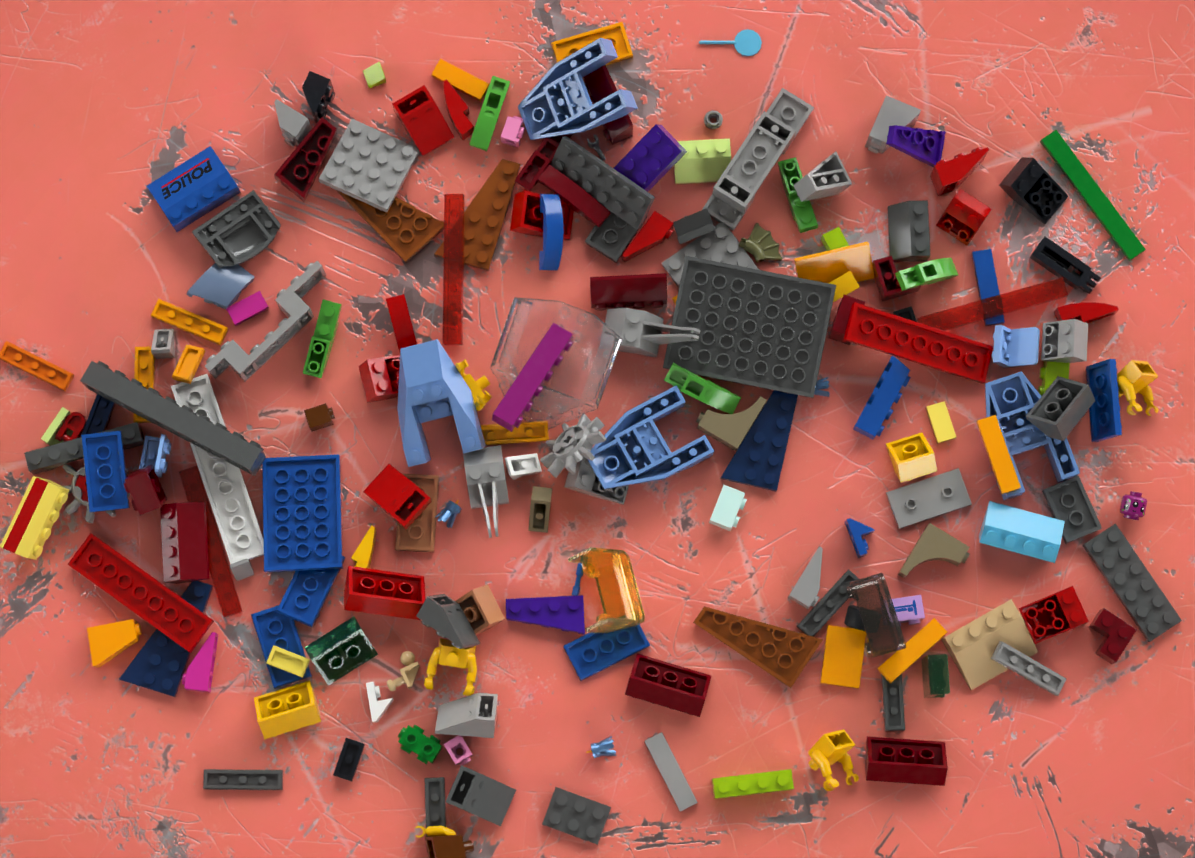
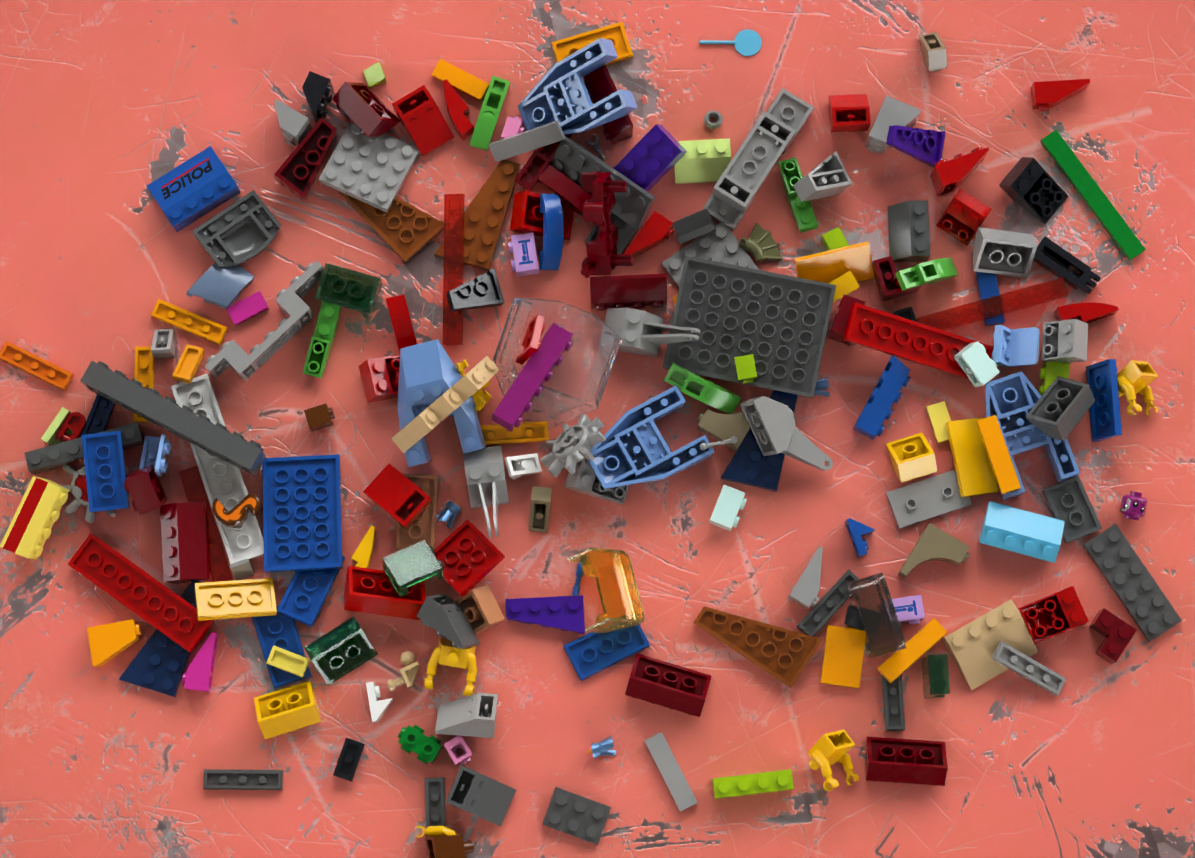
(235, 599): none -> yellow tile
(238, 515): none -> reddish brown animal
(348, 288): none -> clear green slope
(365, 109): none -> dark red slope
(412, 566): none -> clear green panel
(445, 404): none -> tan arch
(467, 557): none -> red plate
(478, 293): none -> wing
(524, 253): none -> lavender brick
(526, 141): none -> light grey tile
(531, 340): none -> red wing
(602, 251): none -> dark red gear
(703, 446): none -> light grey hinge
(746, 368): none -> lime brick
(776, 432): none -> light grey slope
(849, 113): none -> red slope
(933, 51): none -> dark tan slope
(970, 458): none -> yellow tile
(976, 364): none -> light aqua brick
(1003, 252): none -> light grey slope
(1051, 93): none -> red slope

